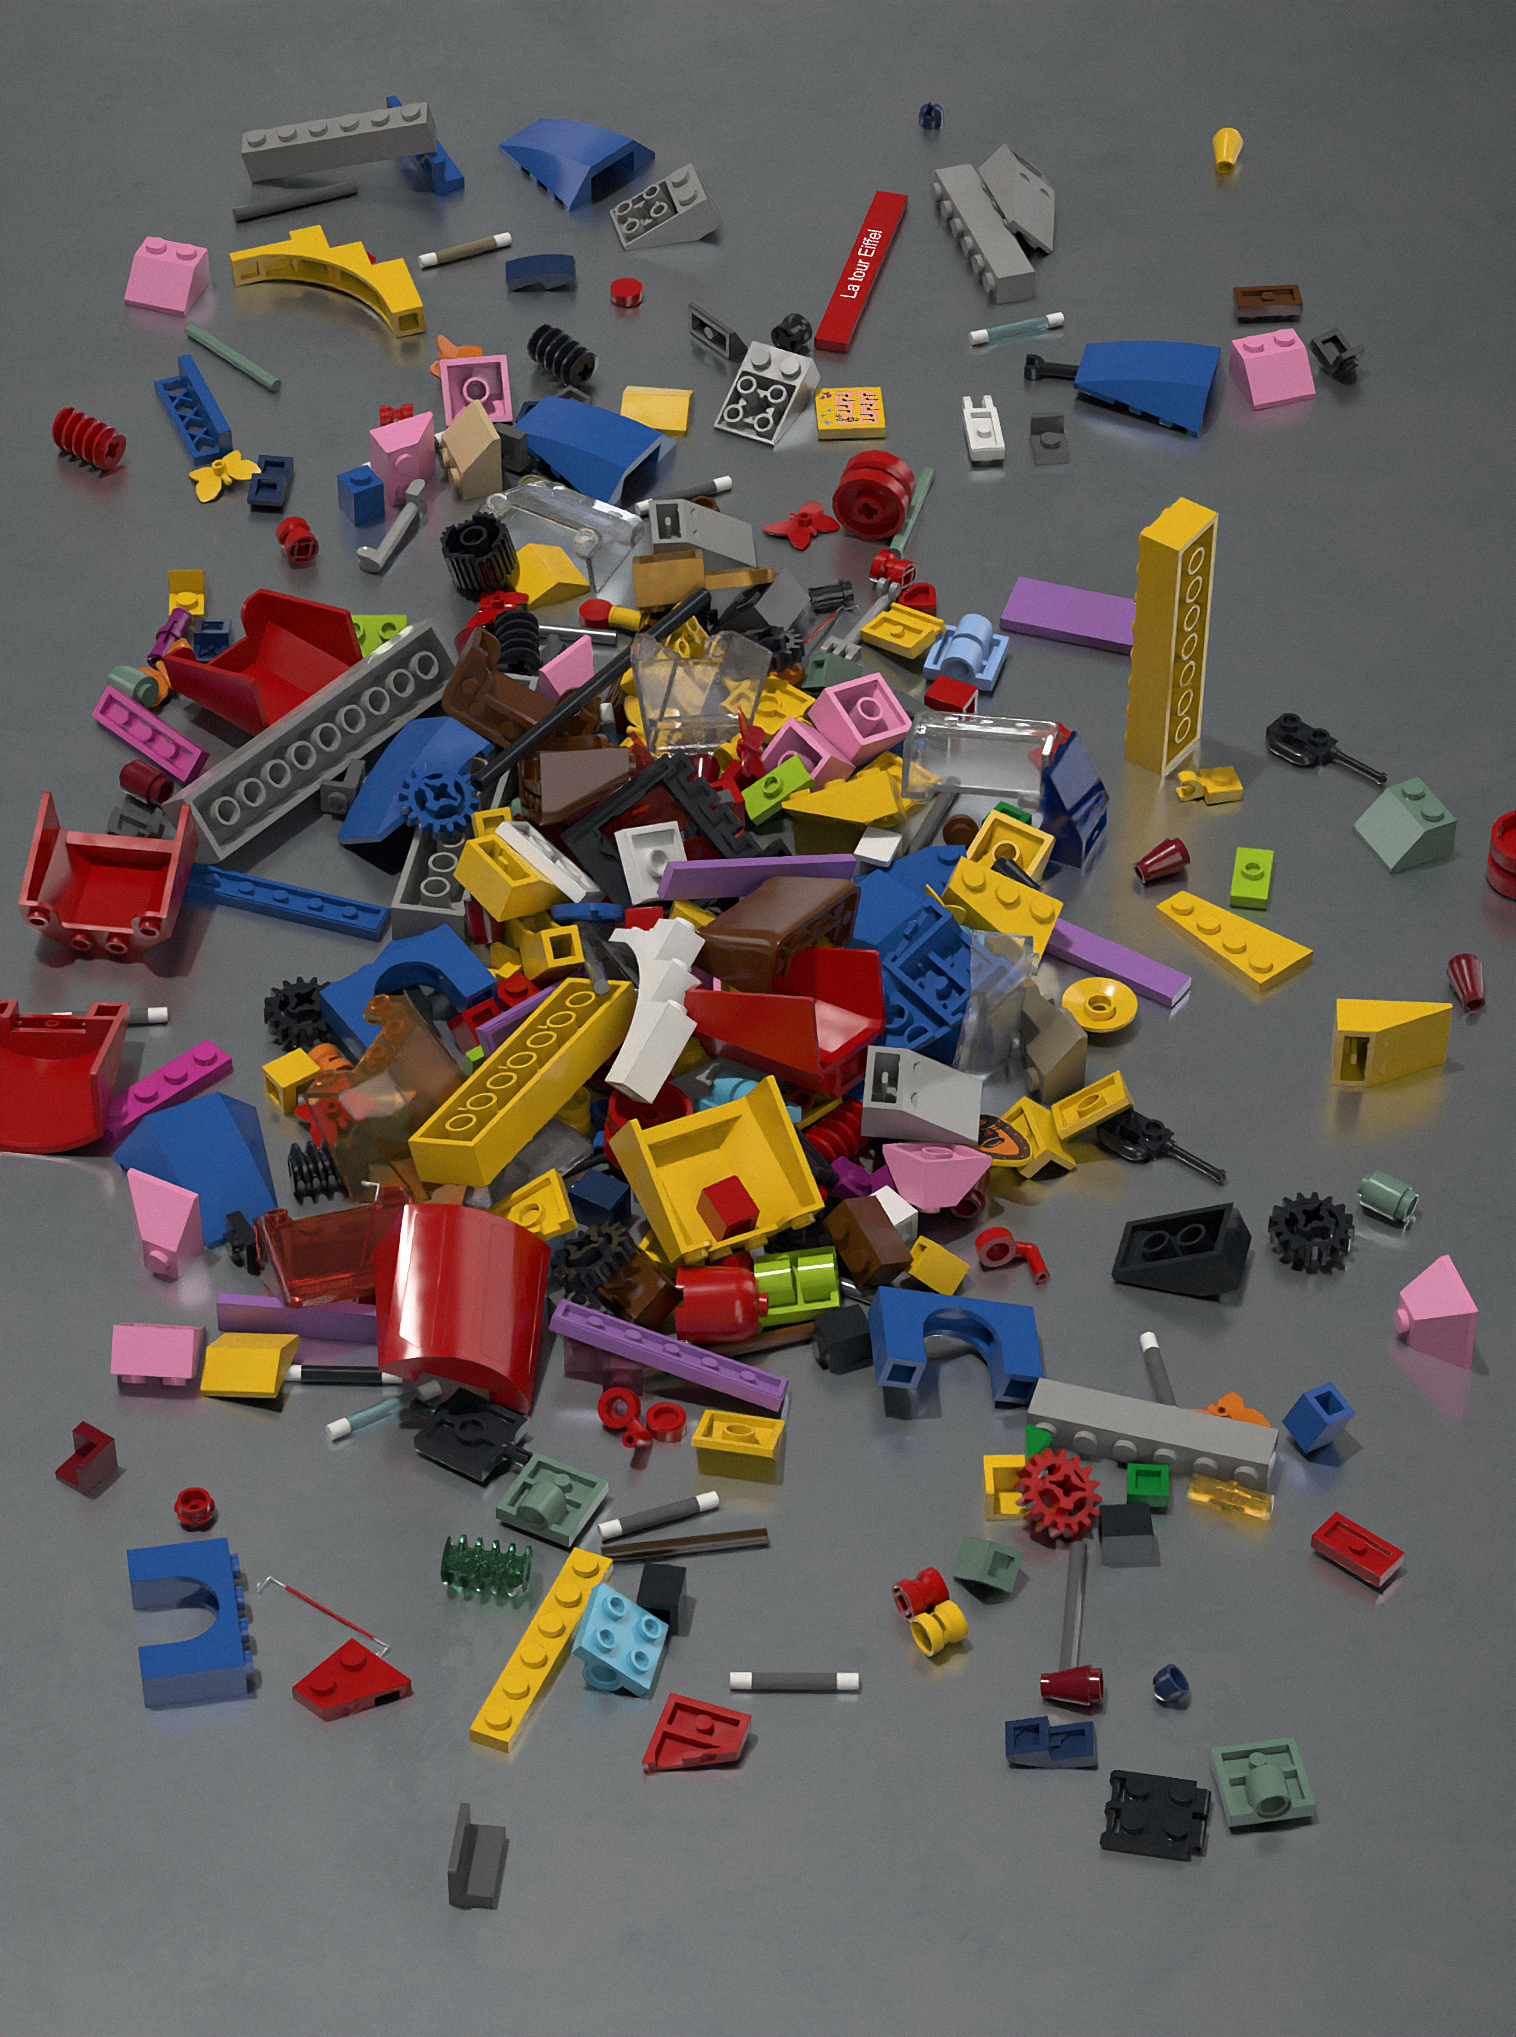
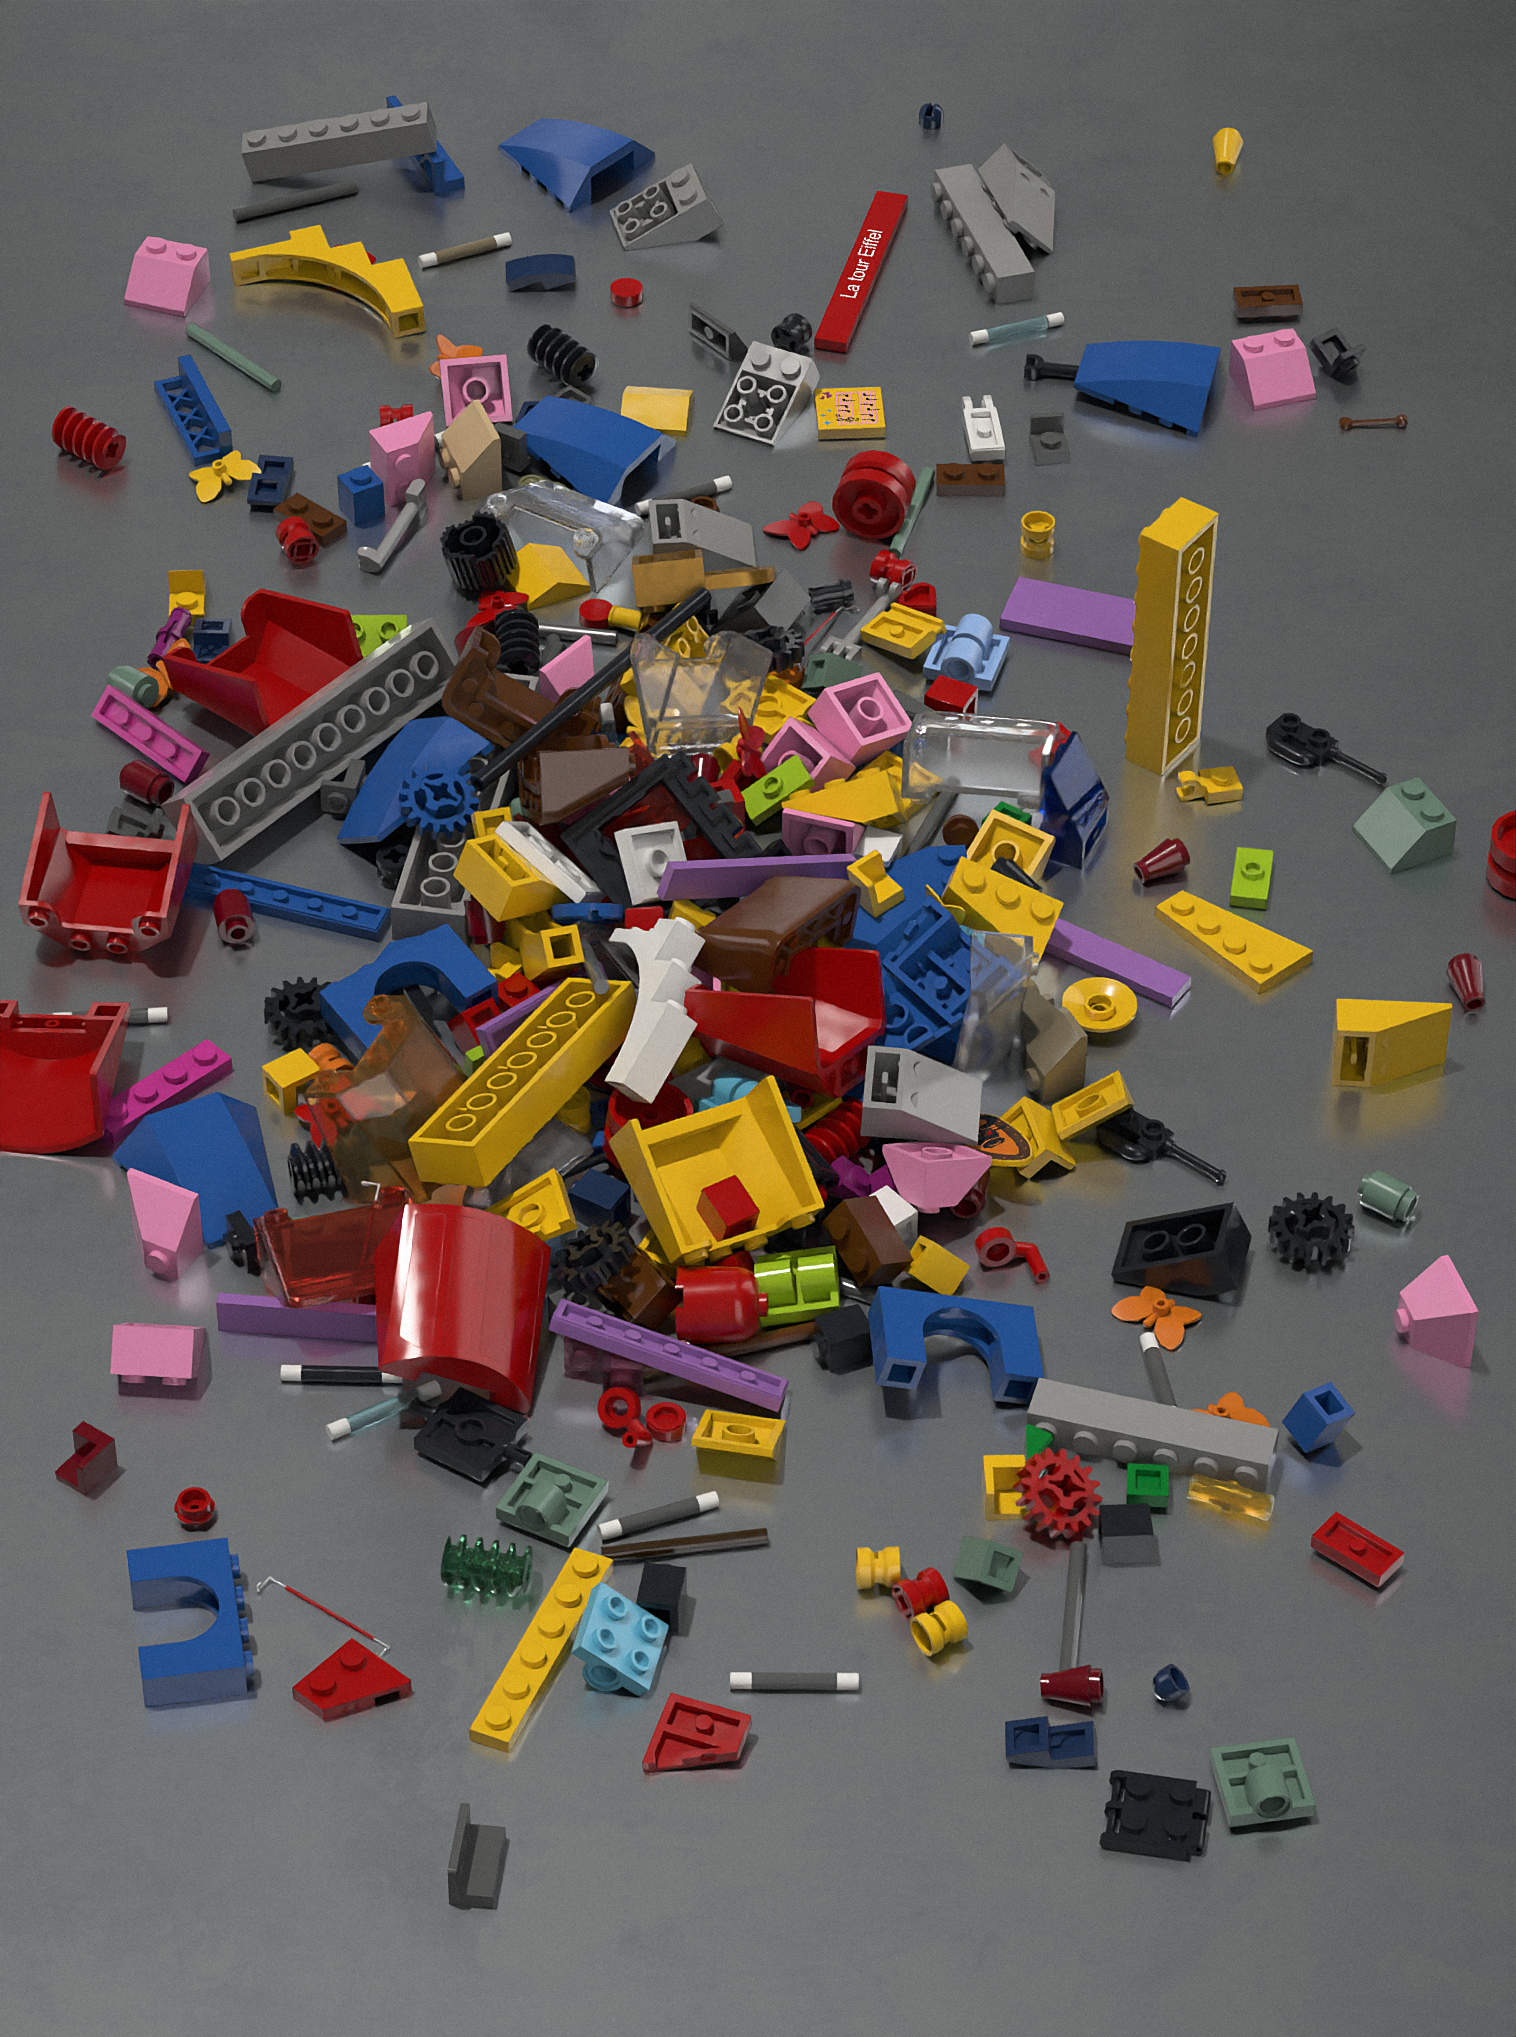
(233, 916): none -> dark red brick
(247, 1364): yellow slope -> none
(322, 522): none -> reddish brown plate
(391, 862): none -> black wheel
(819, 835): none -> bright pink slope
(877, 888): none -> yellow panel
(877, 1567): none -> yellow wheel
(970, 479): none -> reddish brown plate
(1037, 534): none -> yellow wheel
(1156, 1308): none -> orange piece
(1346, 423): none -> reddish brown hinge

